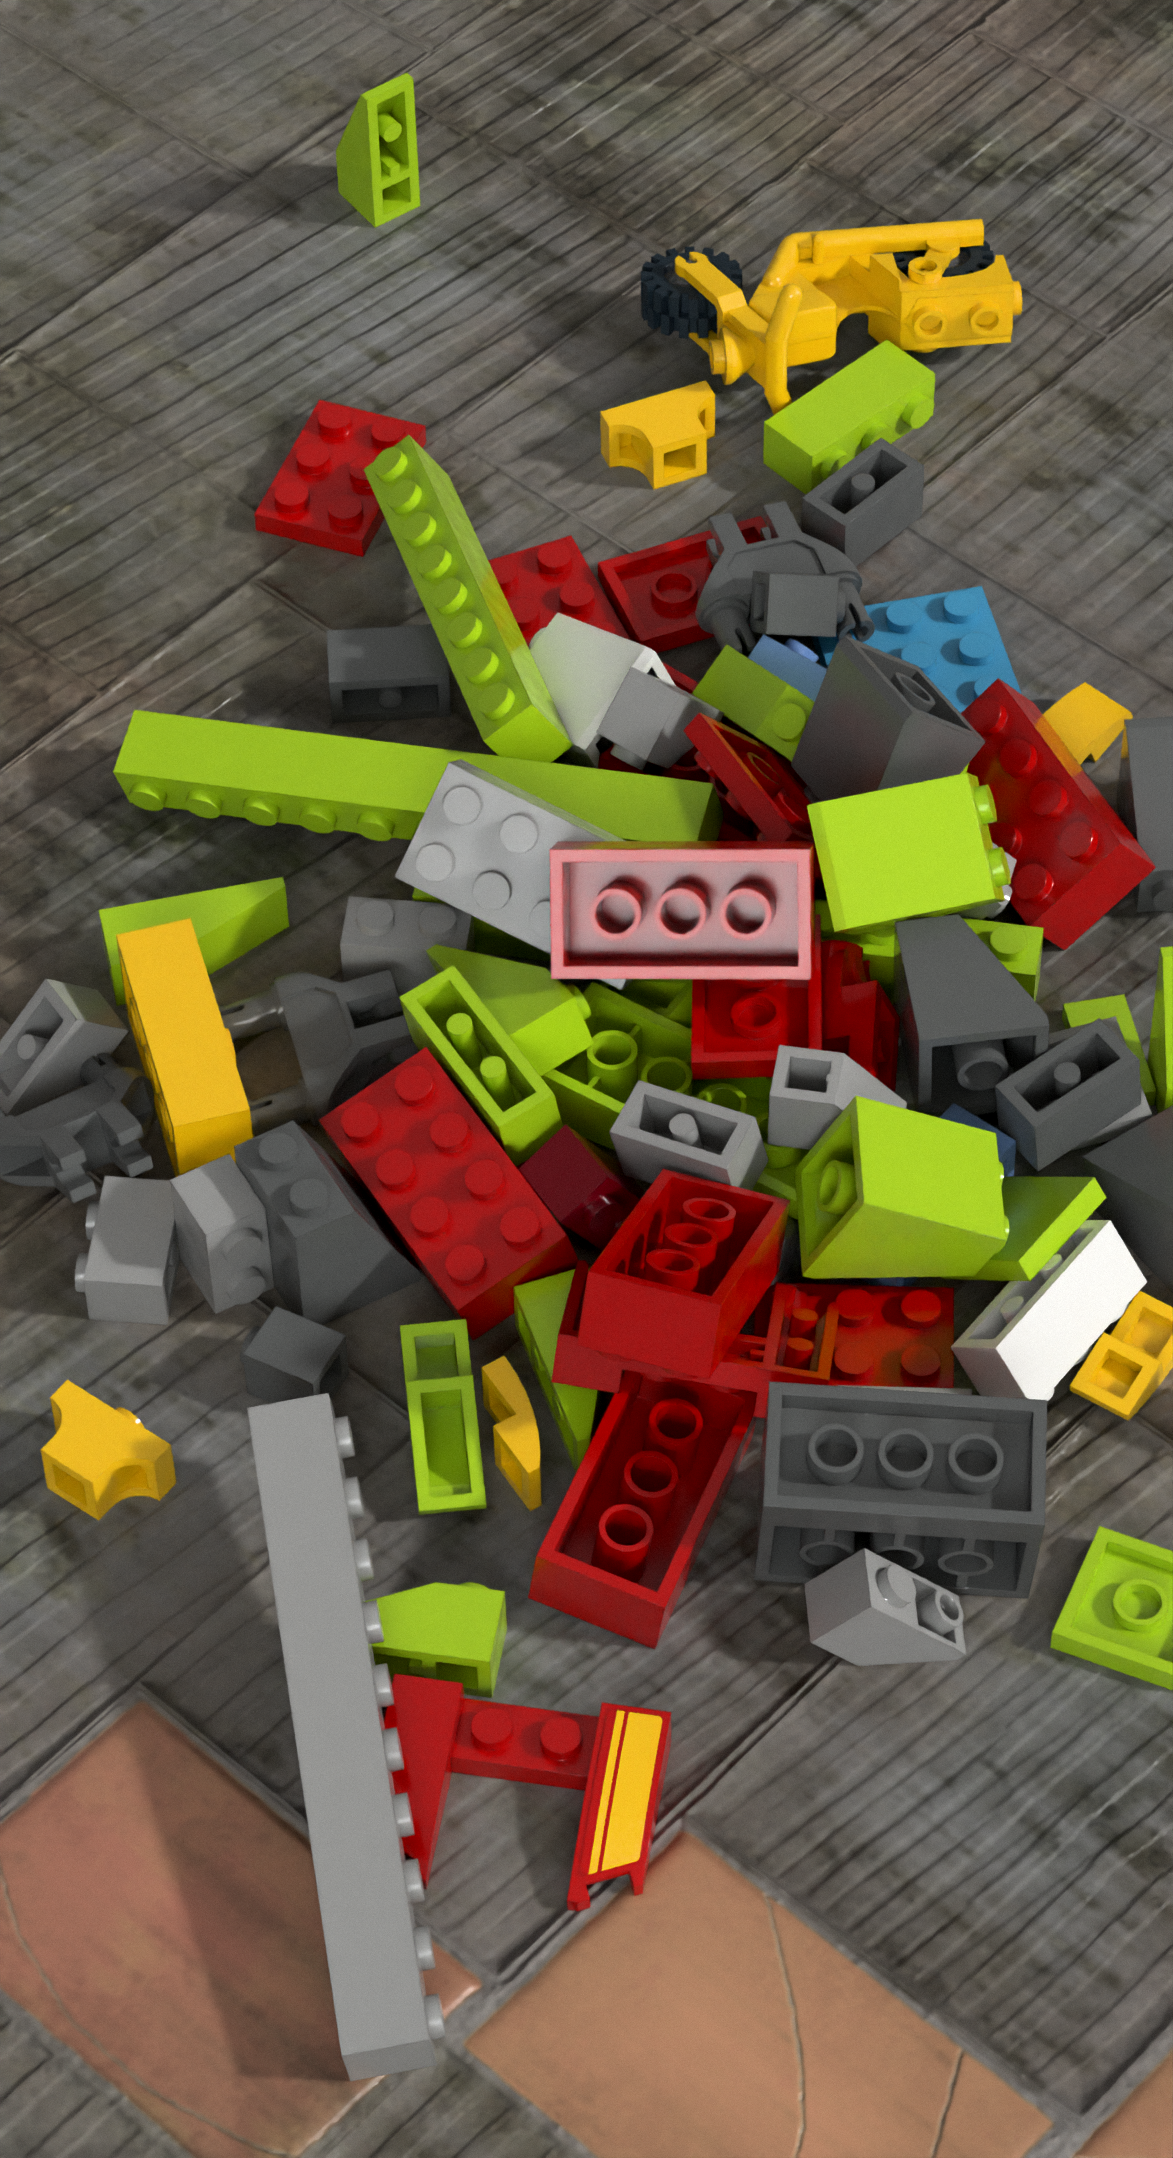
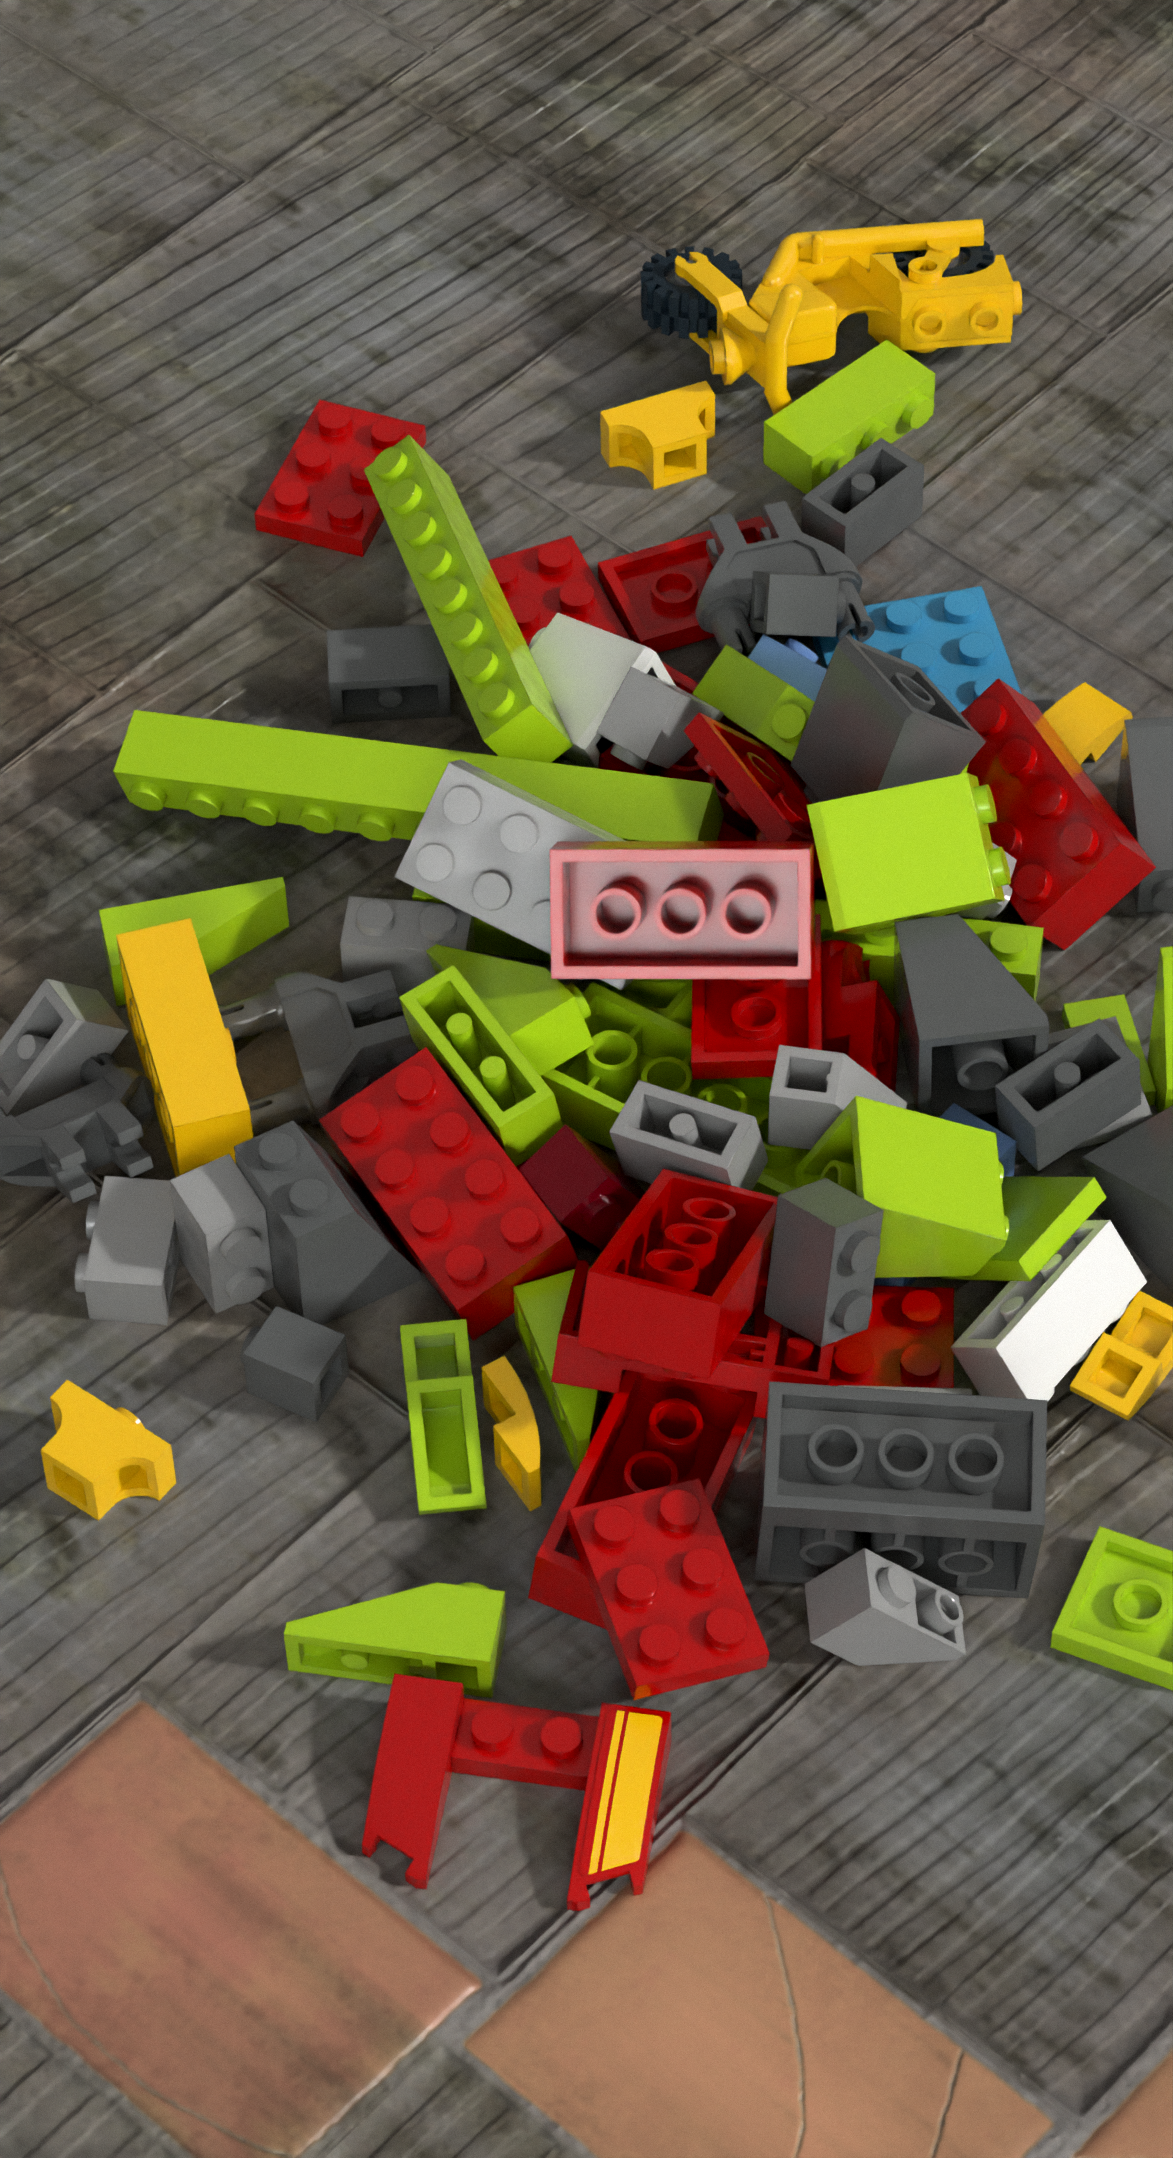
(342, 1740): light grey brick -> none
(380, 153): lime slope -> none
(667, 1588): none -> red plate
(823, 1262): none -> dark grey brick

